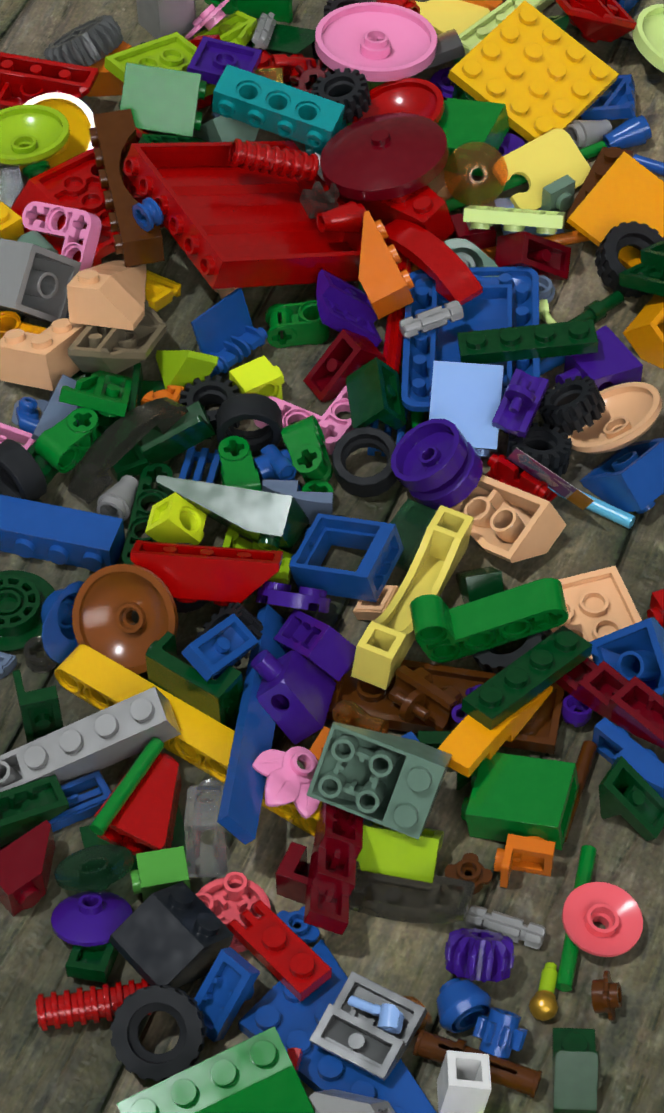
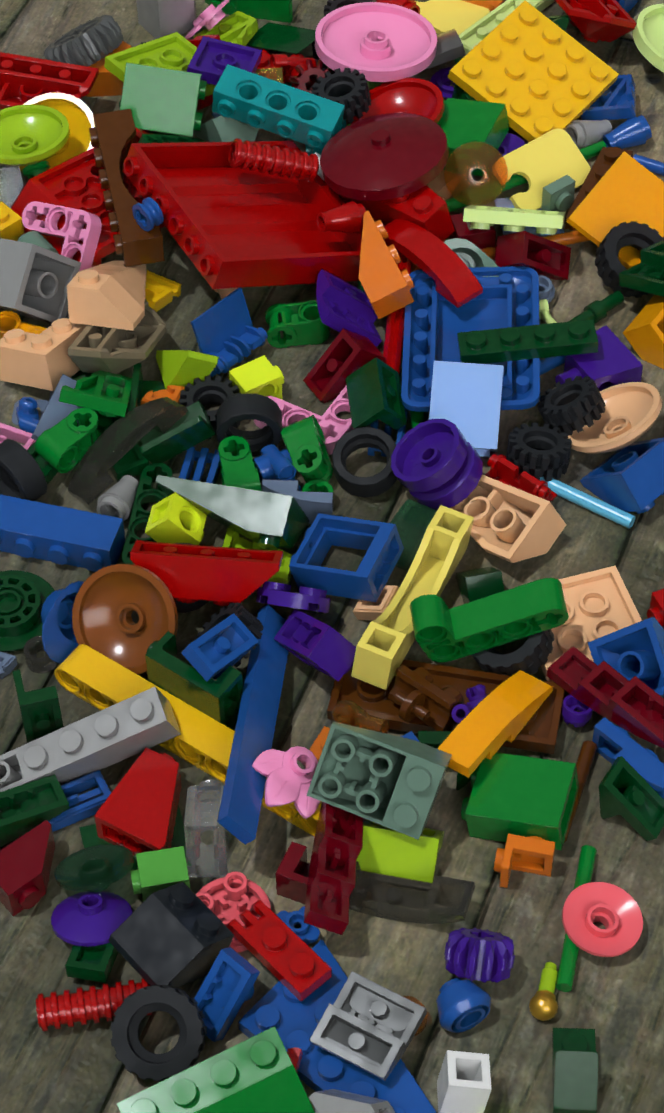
(127, 786): green bar -> none
(264, 30): light grey axle -> none
(293, 693): dark purple torso -> none
(318, 200): clear smoke tile -> none
(389, 1015): light blue hand -> none
(431, 319): light grey axle -> none
(469, 864): reddish brown plate -> none
(500, 1032): blue gear -> none
(501, 1070): reddish brown pin -> none
(507, 925): light grey axle -> none
(520, 403): dark purple hips -> none
(526, 677): dark green plate -> none
(553, 480): sticker -> none
(606, 995): reddish brown plate -> none

